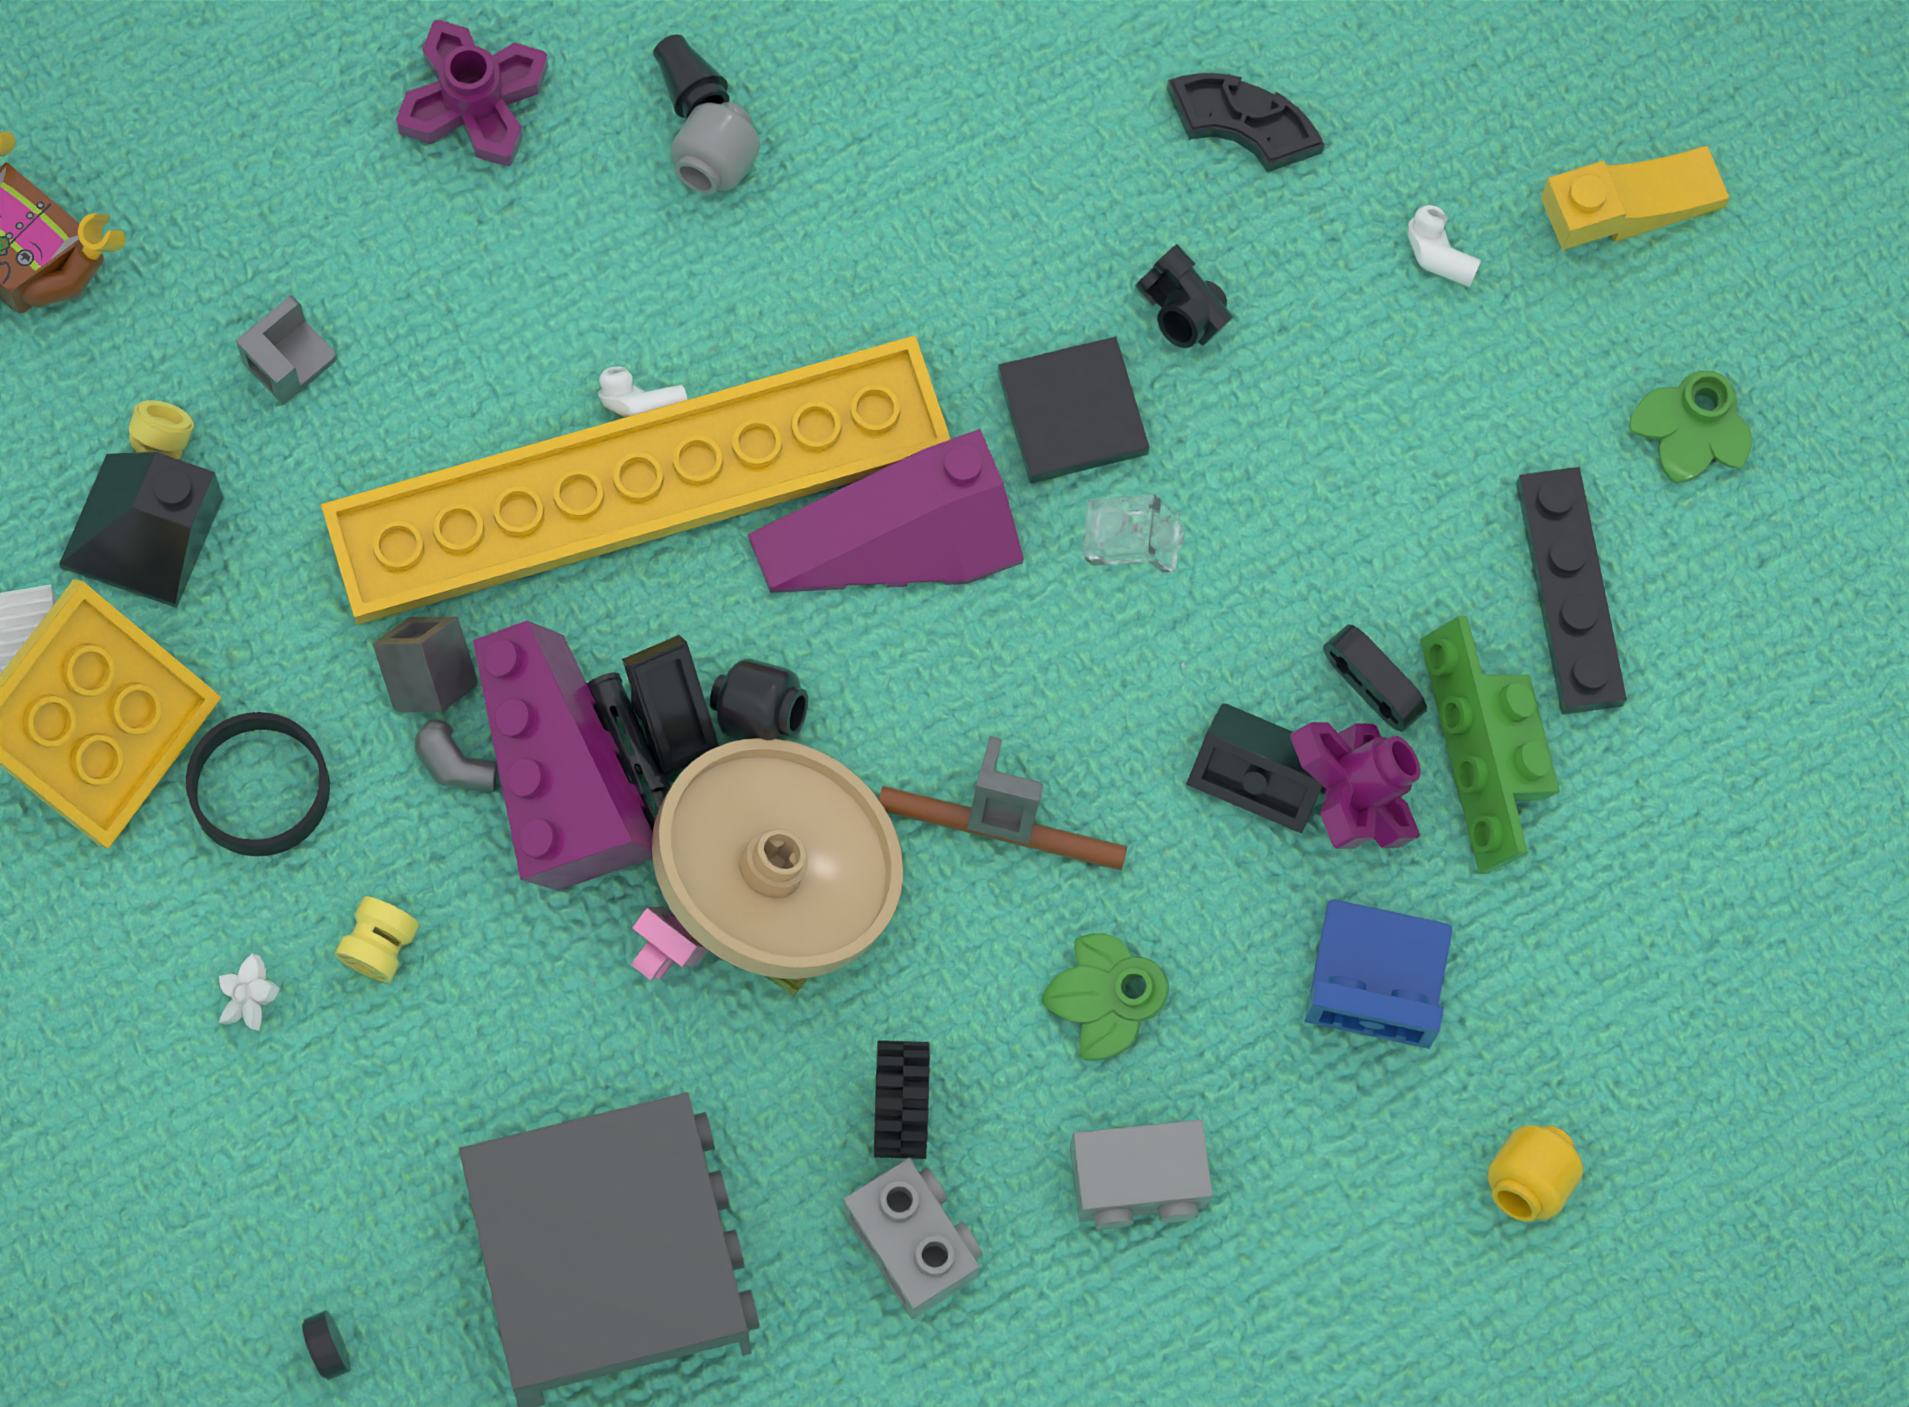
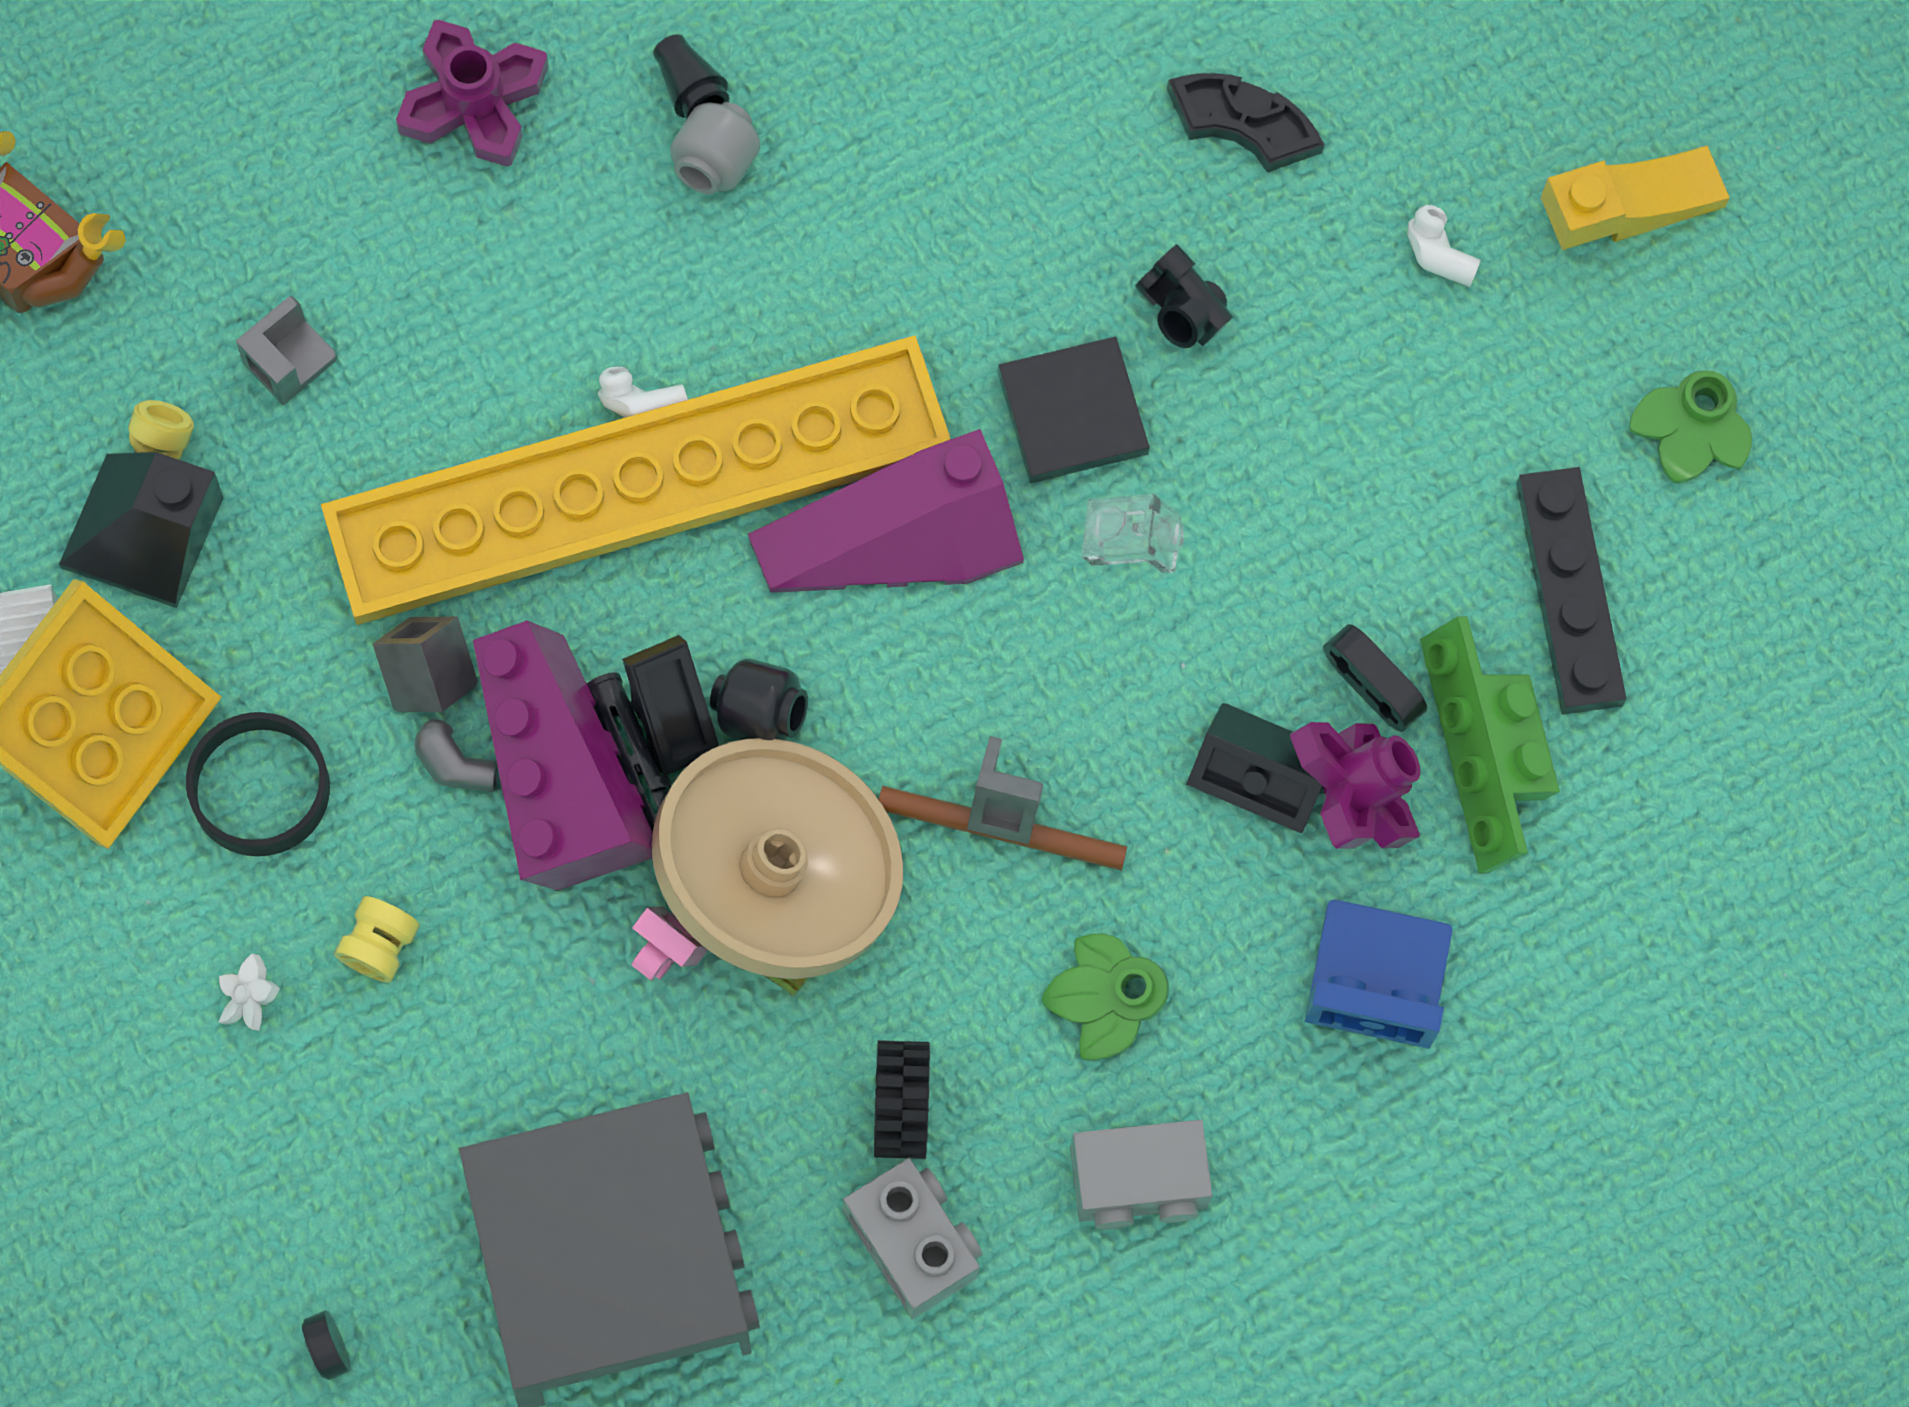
(1535, 1173): yellow head -> none

